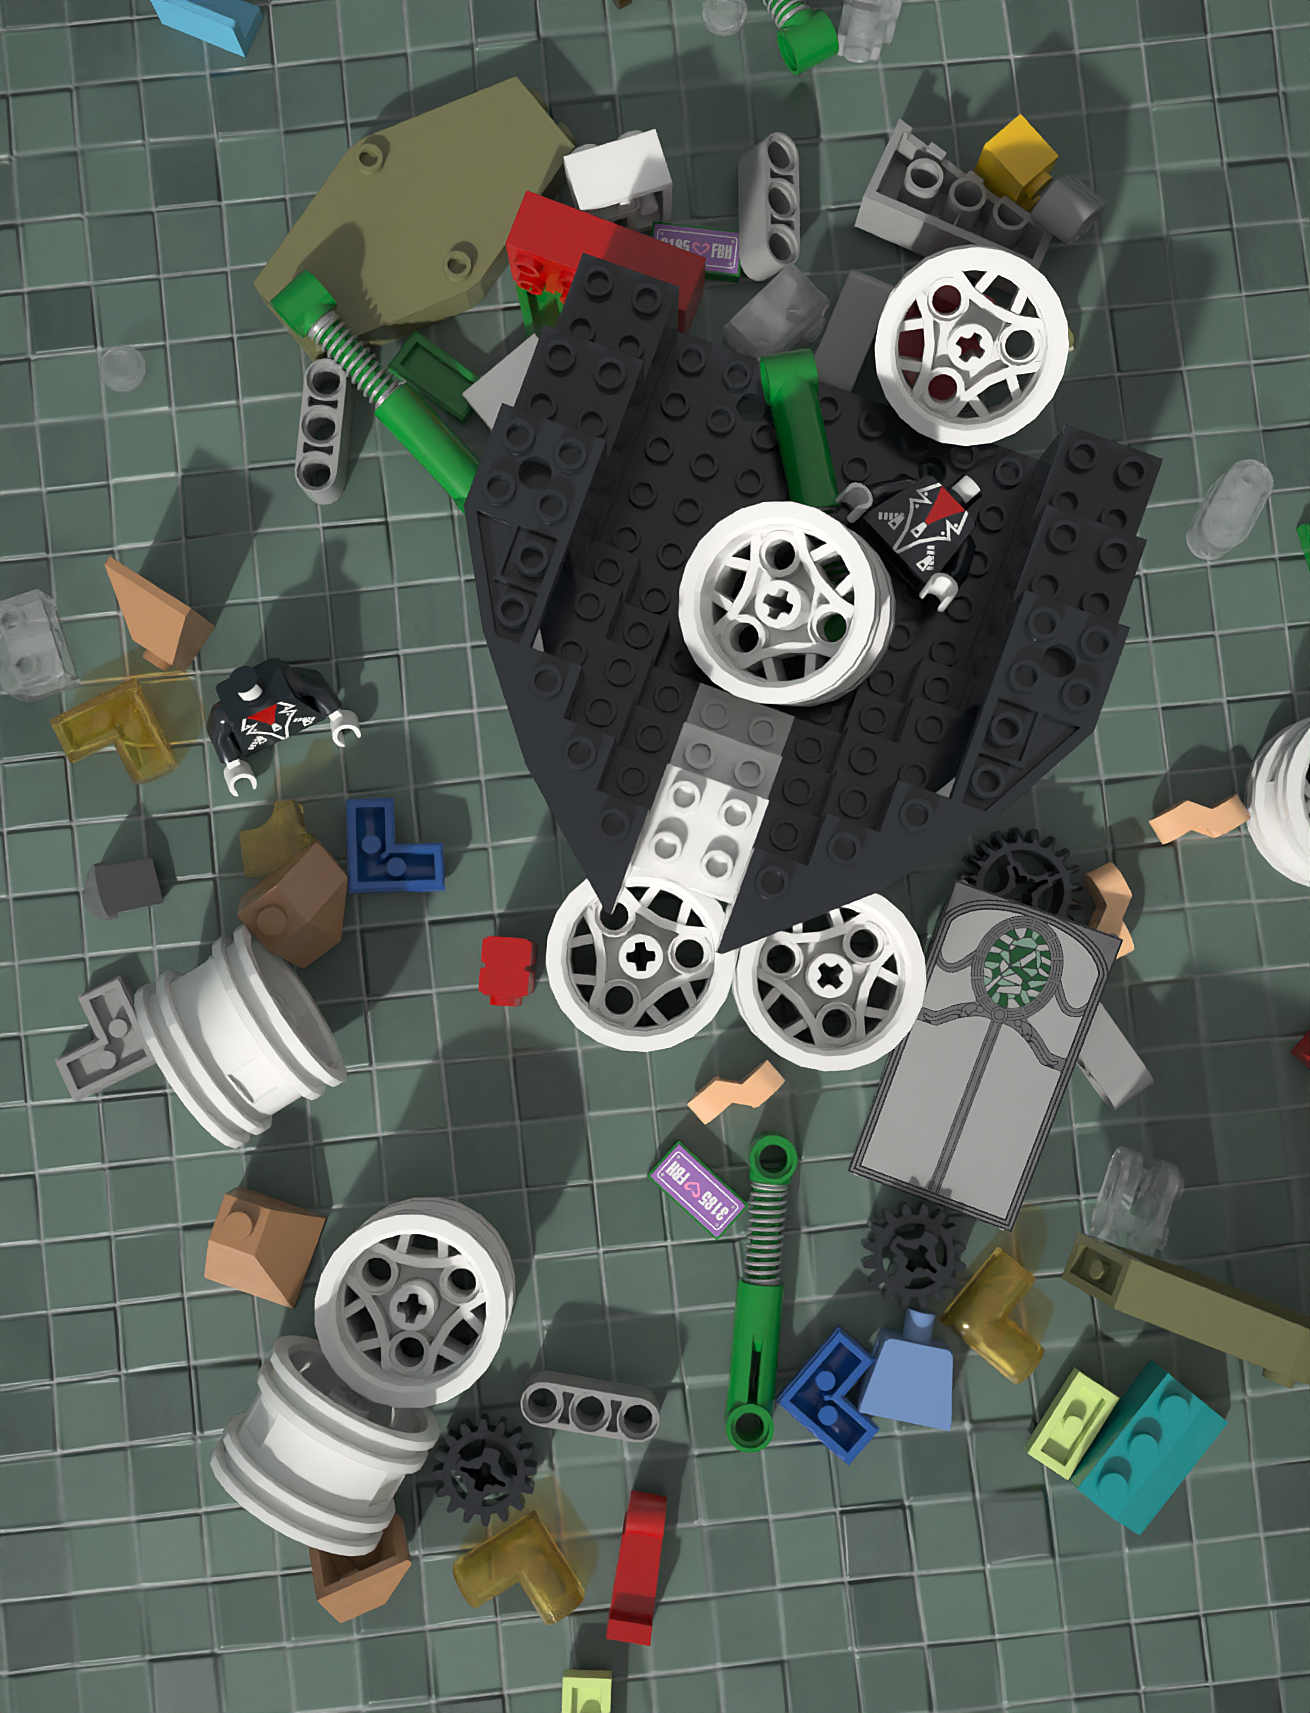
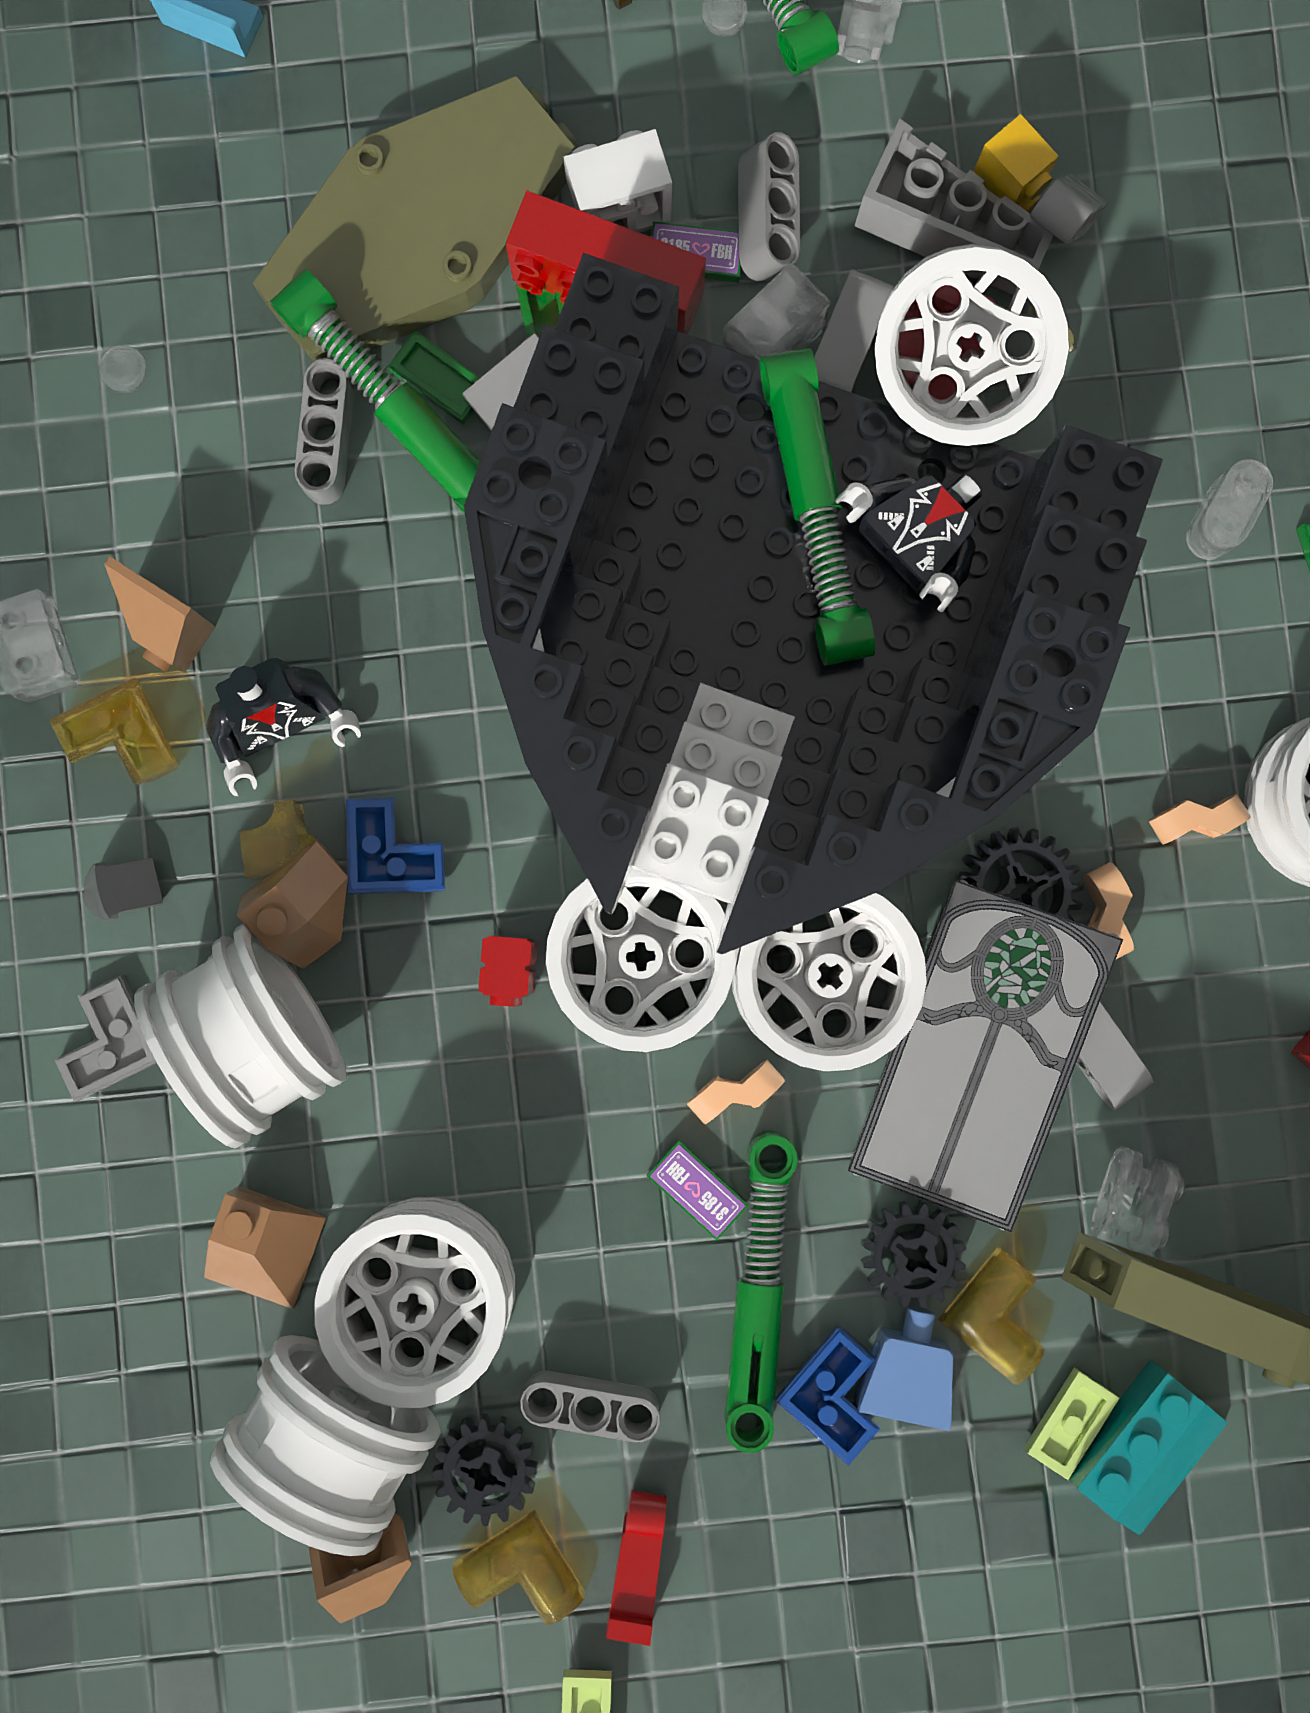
(748, 544): white wheel -> none

